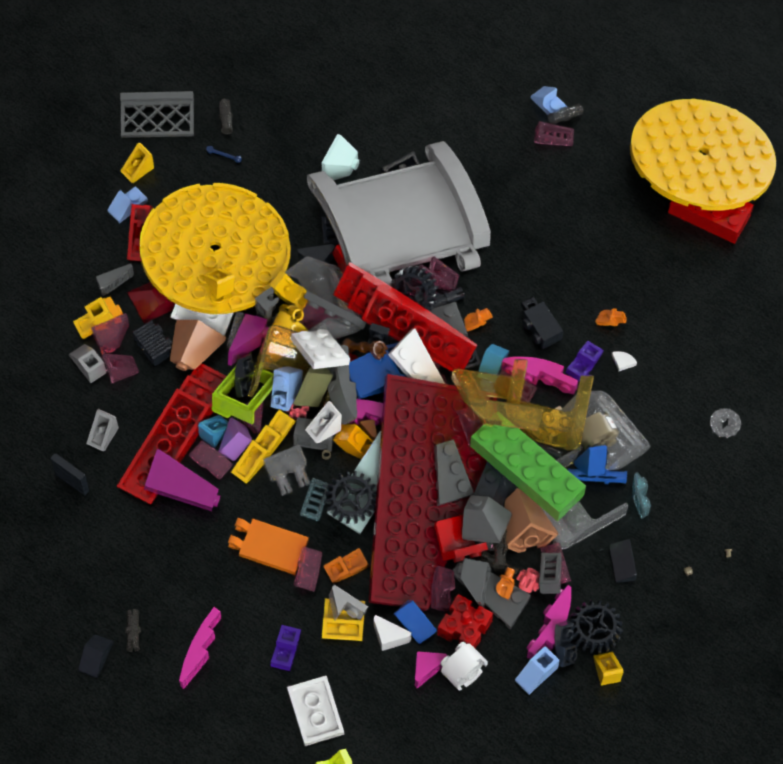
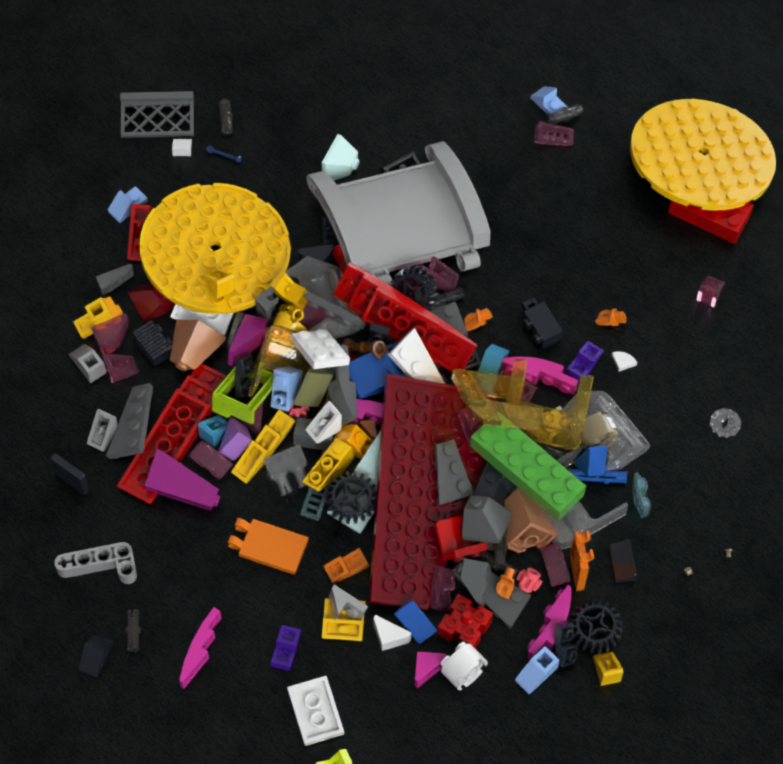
(95, 564): none -> light grey beam
(132, 427): none -> dark grey wing
(138, 163): yellow slope -> none
(181, 147): none -> white slope
(309, 568): clear pink slope -> none
(332, 463): none -> yellow slope
(552, 582): dark grey slope -> none
(579, 558): none -> orange tile
(710, 291): none -> clear pink slope

